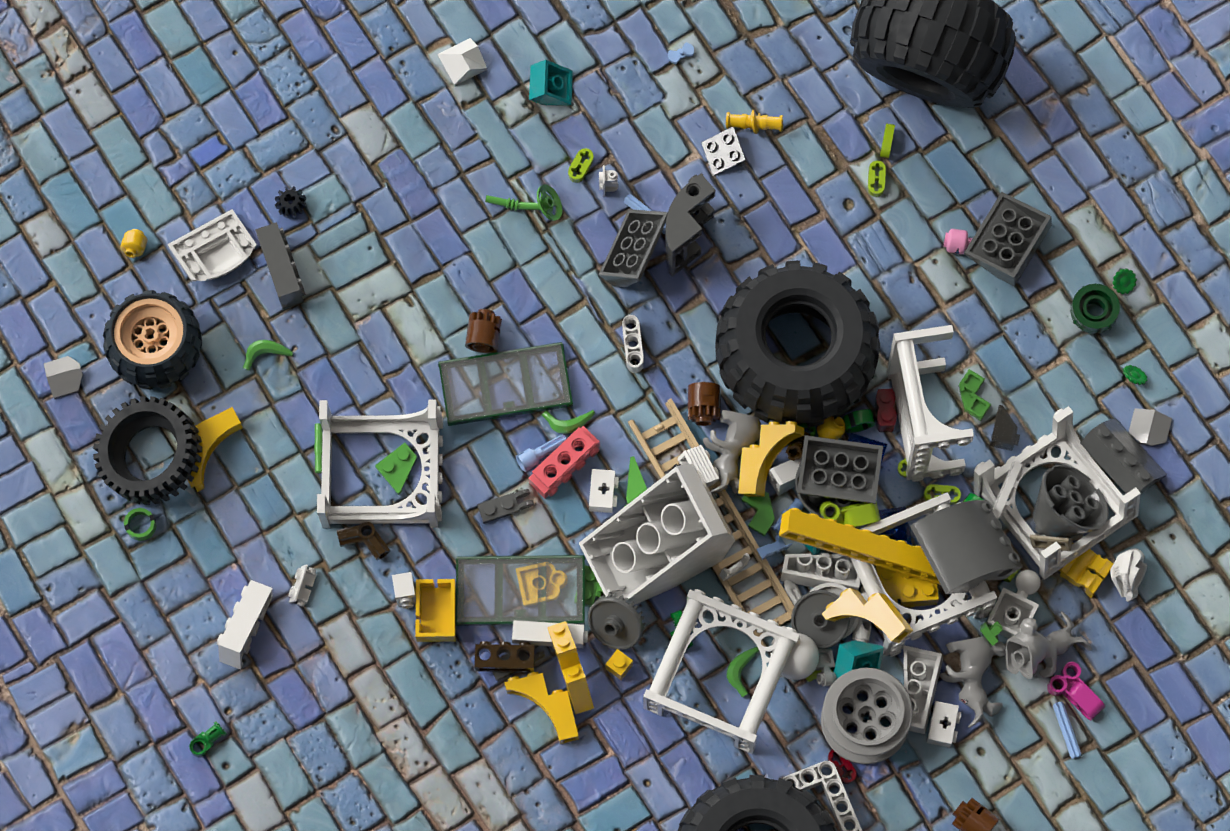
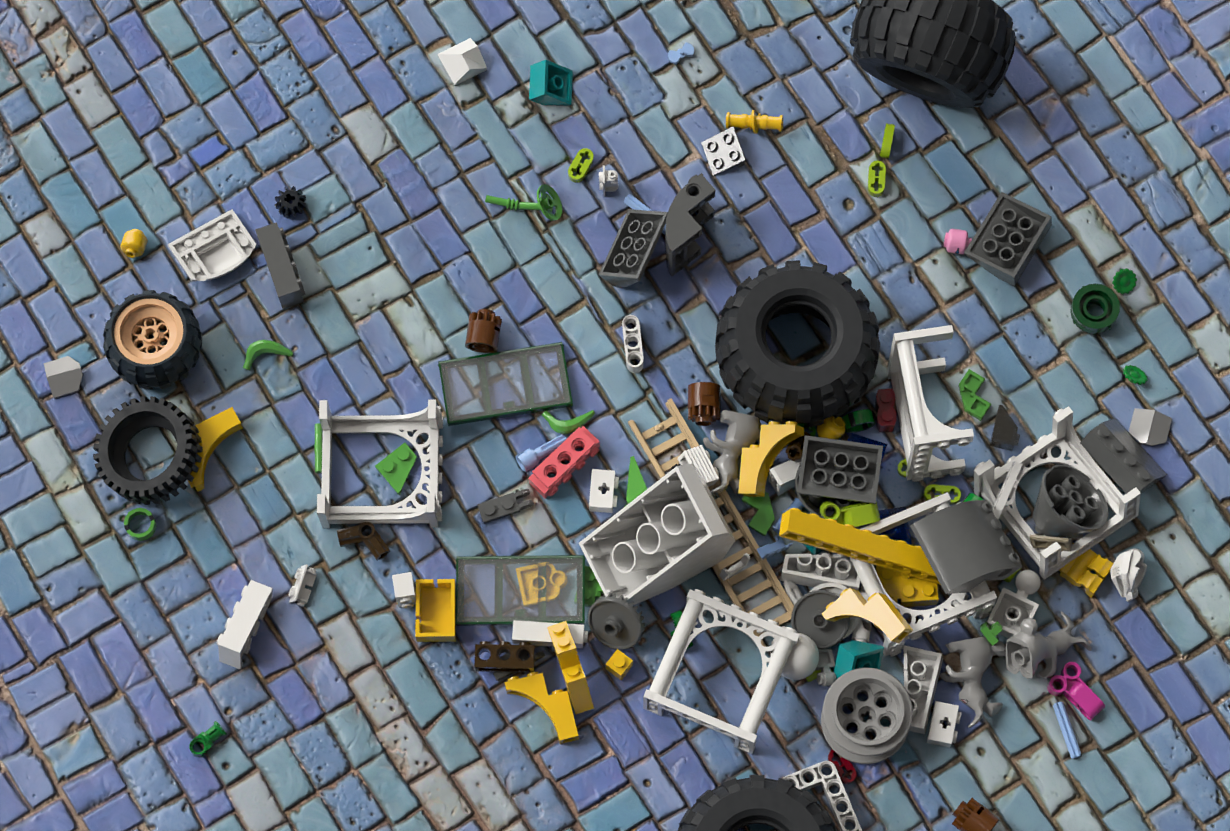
(735, 669): bright green piece -> none

